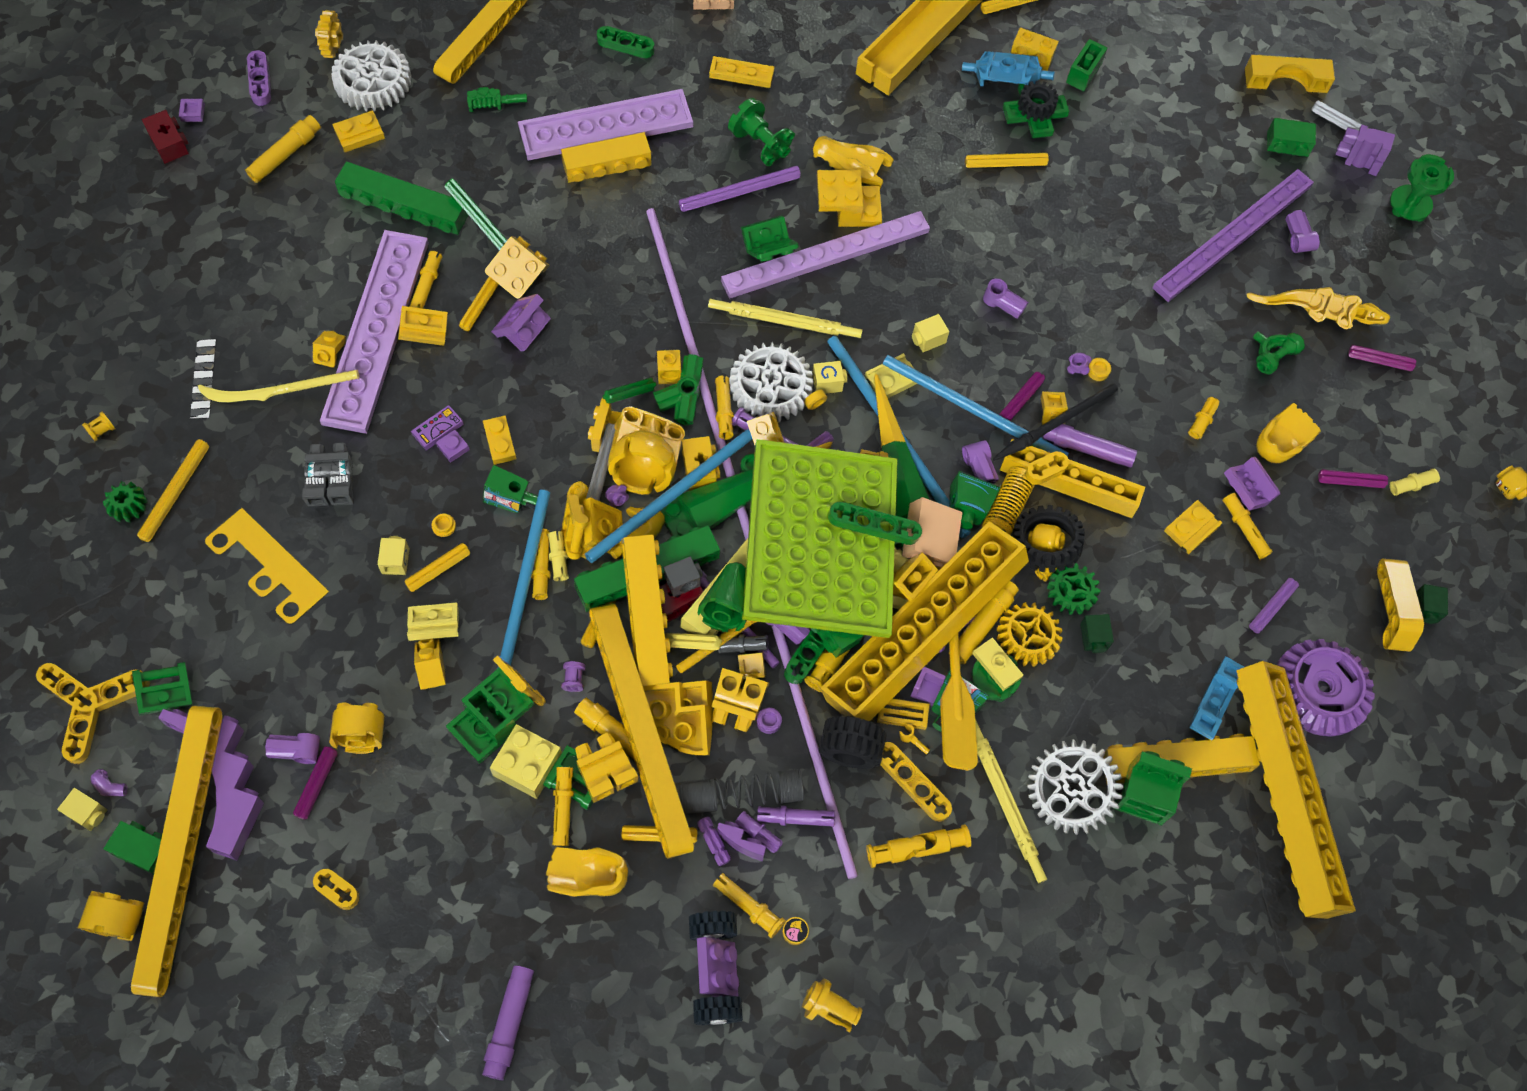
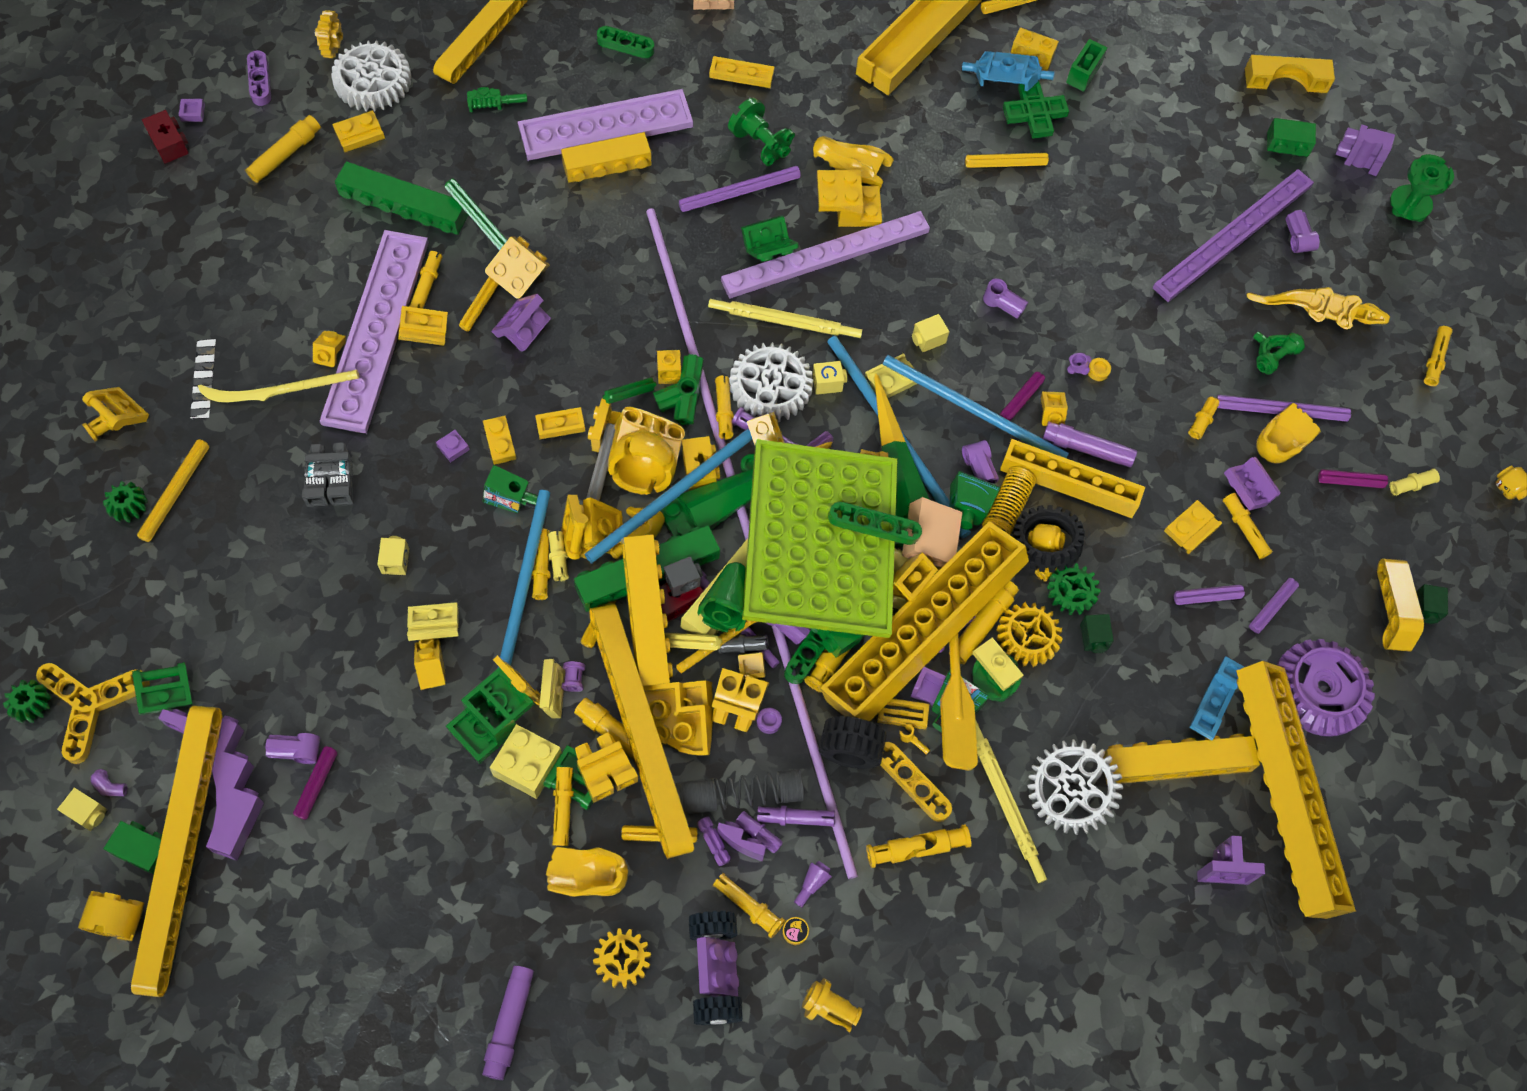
(23, 710): none -> green gear
(124, 407): none -> yellow plate
(277, 563): yellow piece -> none
(340, 884): yellow beam -> none
(357, 727): yellow brick -> none
(437, 427): medium lavender tile -> none
(437, 567): yellow axle -> none
(443, 525): yellow plate -> none
(551, 691): none -> light yellow plate
(560, 423): none -> yellow plate
(579, 489): yellow tile -> none
(616, 495): medium lavender plate -> none
(634, 957): none -> yellow gear
(815, 399): yellow tile -> none
(815, 878): none -> medium lavender cone
(1029, 438): black piece -> none
(1041, 92): black tyre -> none
(1048, 472): yellow beam -> none
(1153, 787): green bracket -> none
(1209, 594): none -> medium lavender axle
(1229, 865): none -> medium lavender bracket
(1277, 407): none -> medium lavender axle
(1335, 116): light grey axle -> none
(1382, 357): magenta axle -> none
(1433, 373): none -> yellow pin

